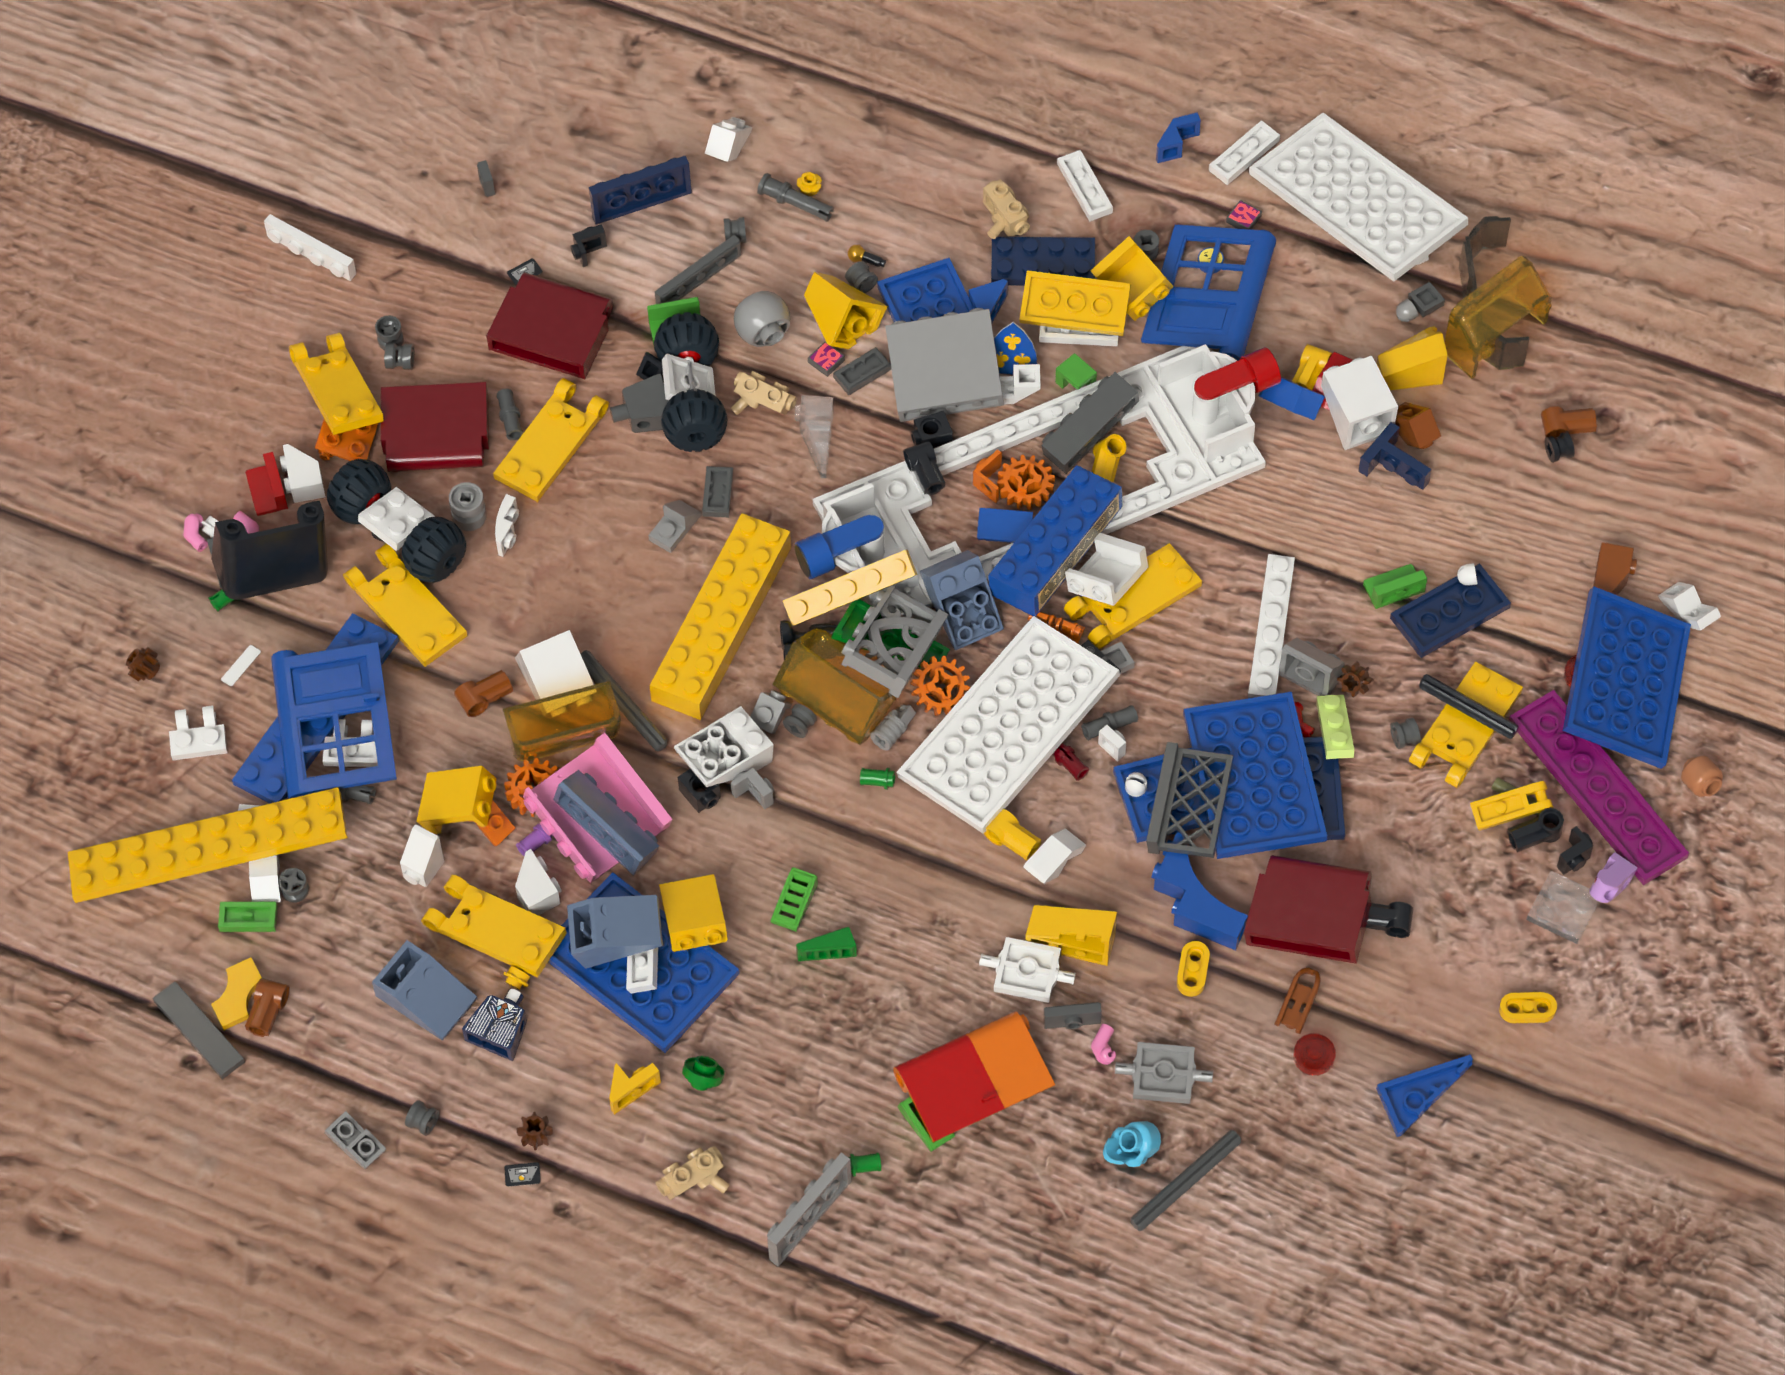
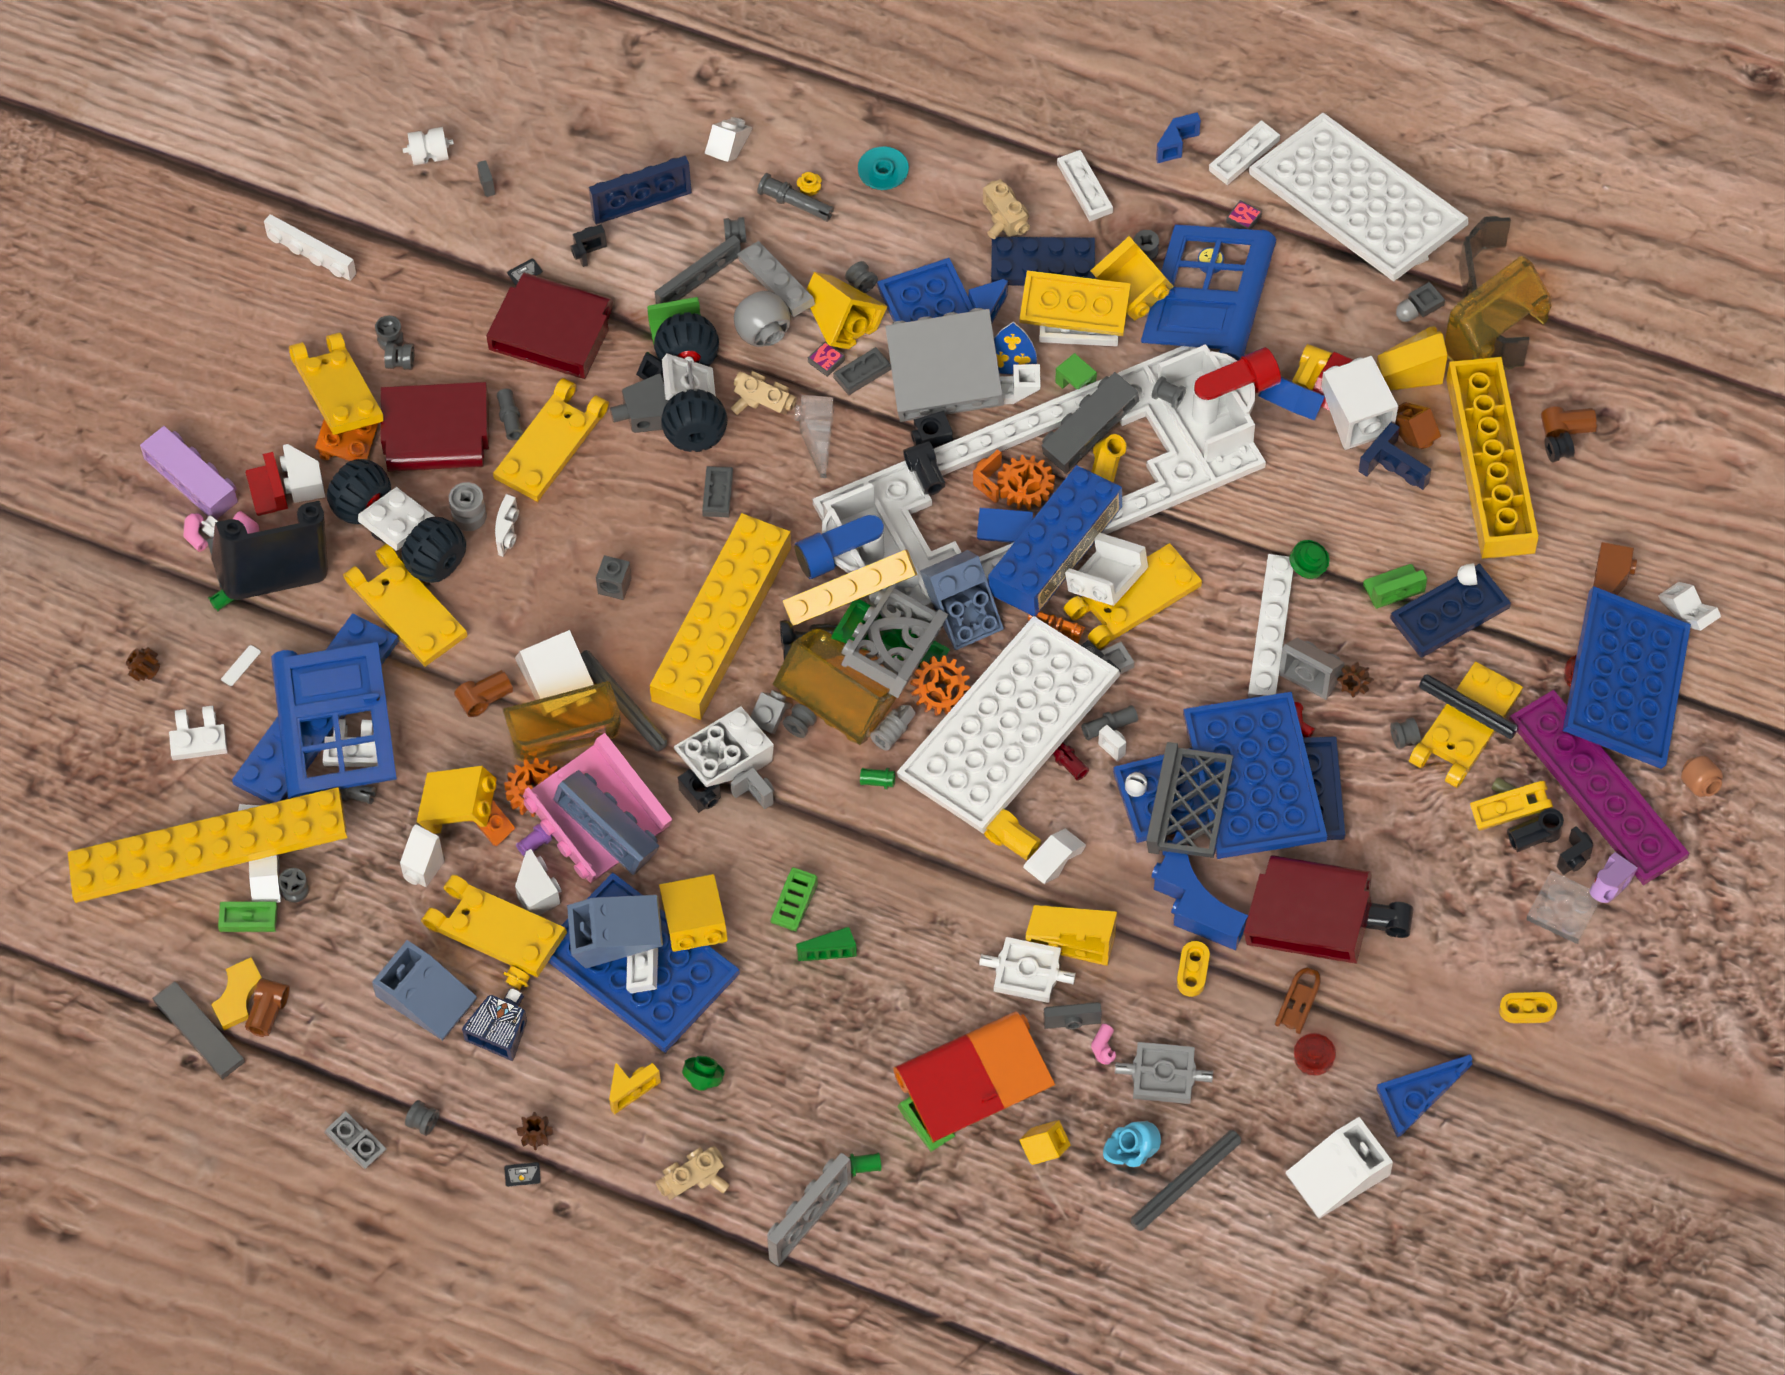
(189, 472): none -> lavender brick
(428, 146): none -> white wheel
(613, 577): none -> dark grey brick
(674, 525): light grey slope -> none
(776, 278): none -> light grey plate
(857, 253): piece -> none
(883, 160): none -> teal dish
(1045, 1142): none -> yellow panel
(1168, 392): none -> dark grey bush
(1309, 559): none -> green plate
(1335, 726): yellowish green plate -> none
(1340, 1168): none -> white slope
(1491, 458): none -> yellow brick

